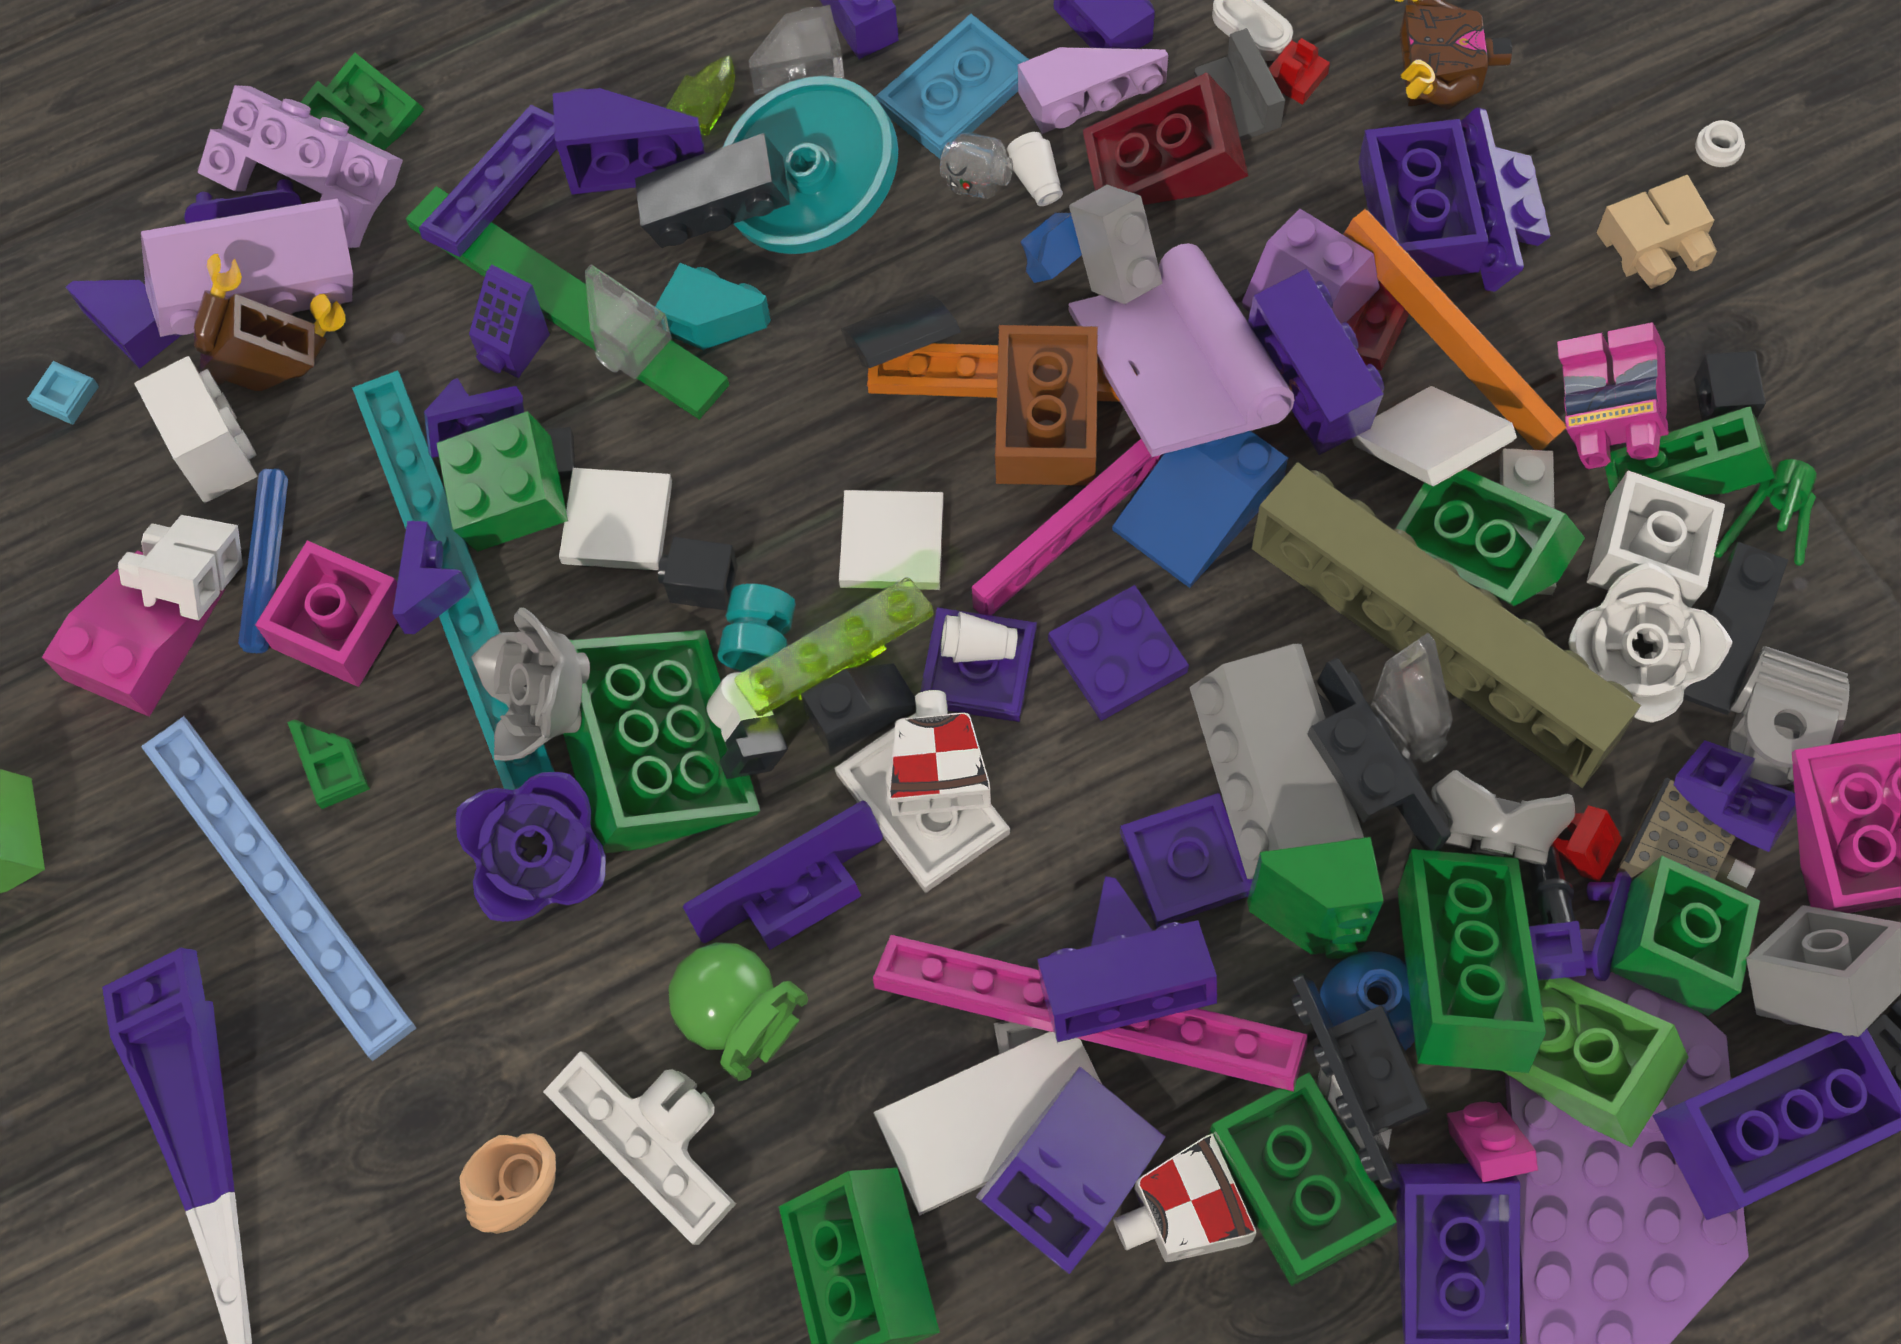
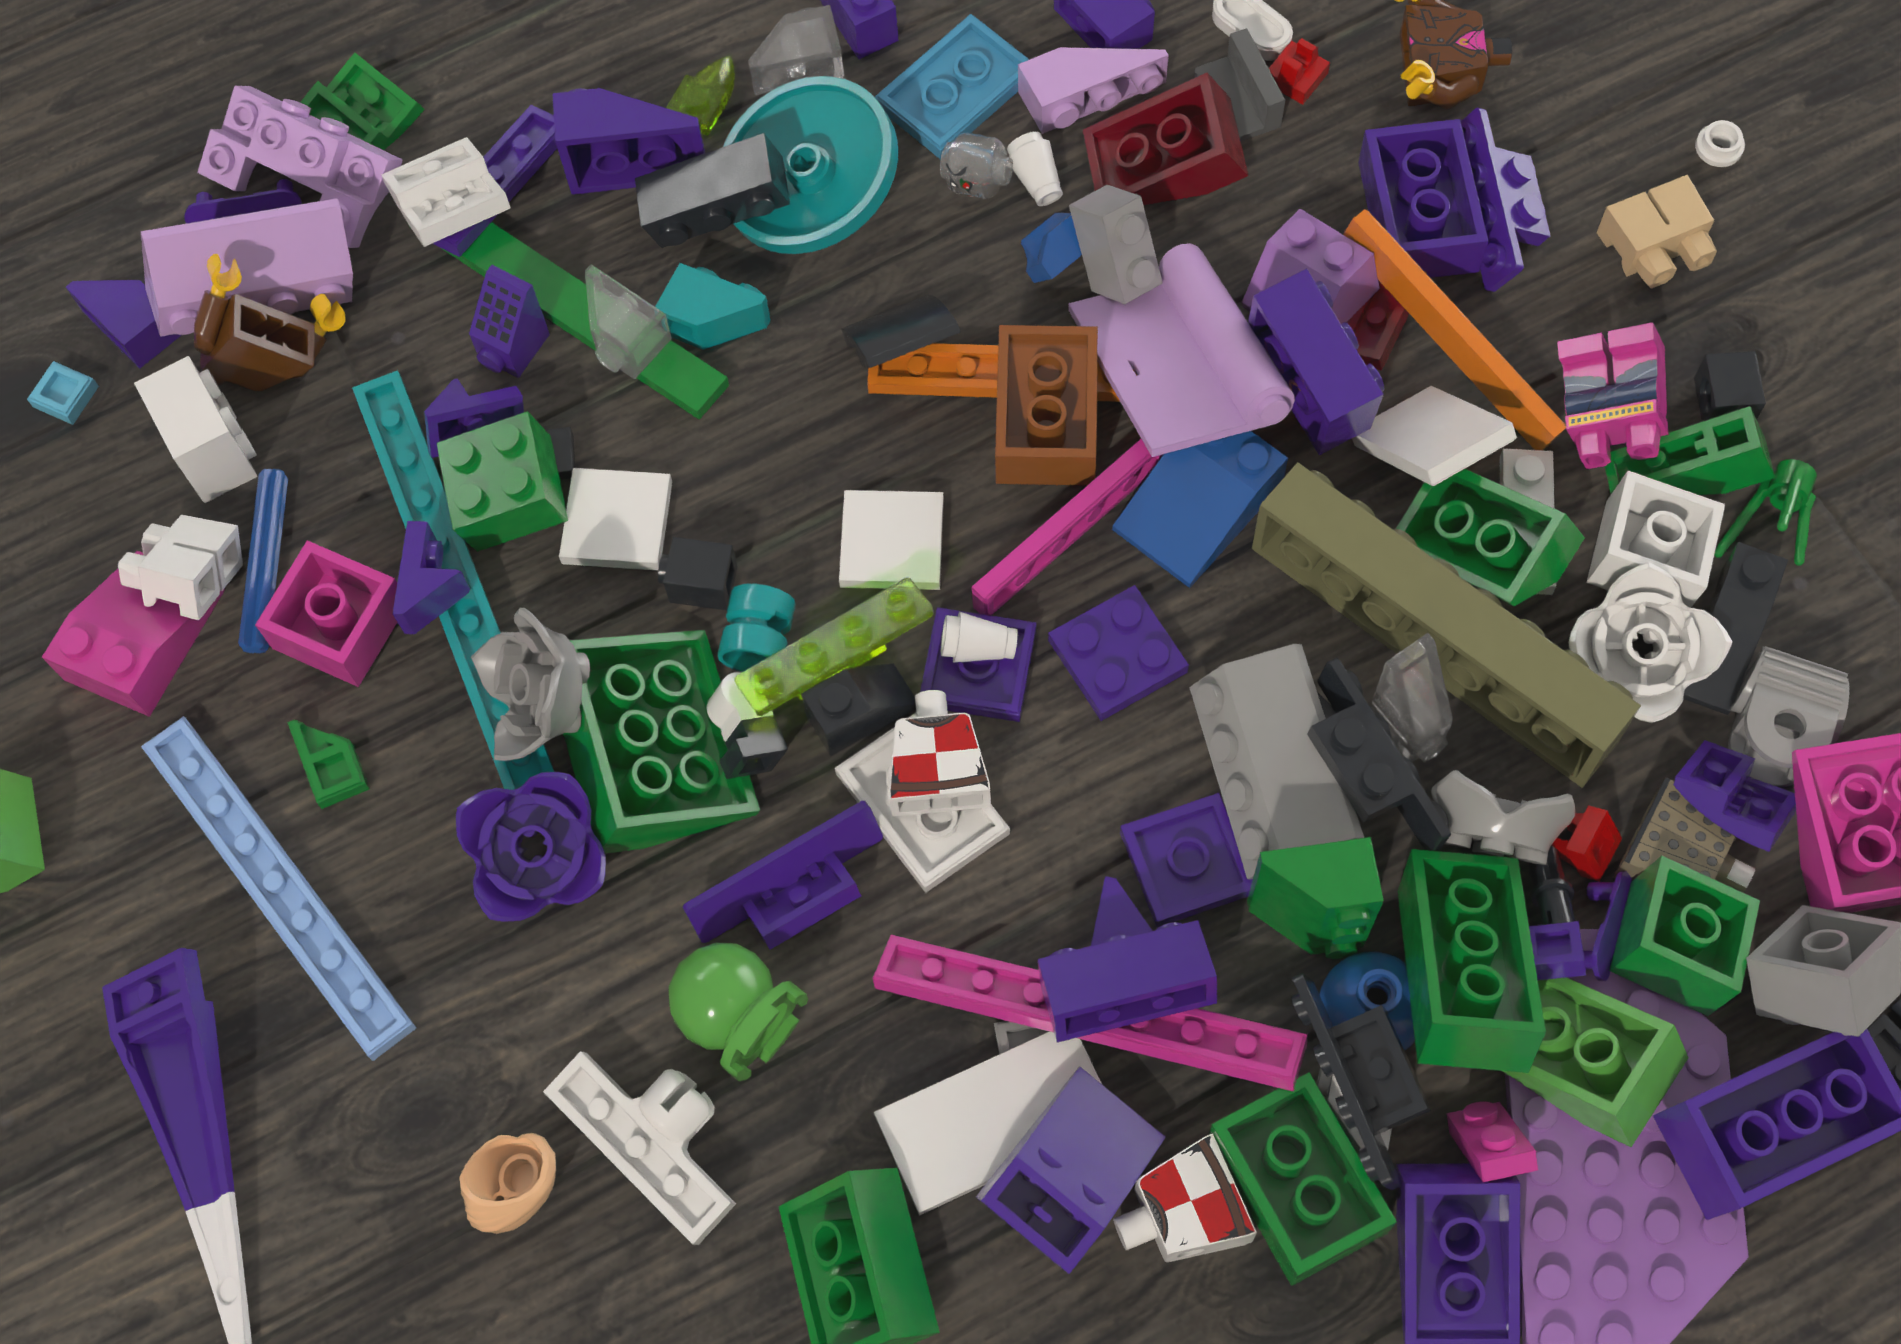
(445, 191): none -> white slope

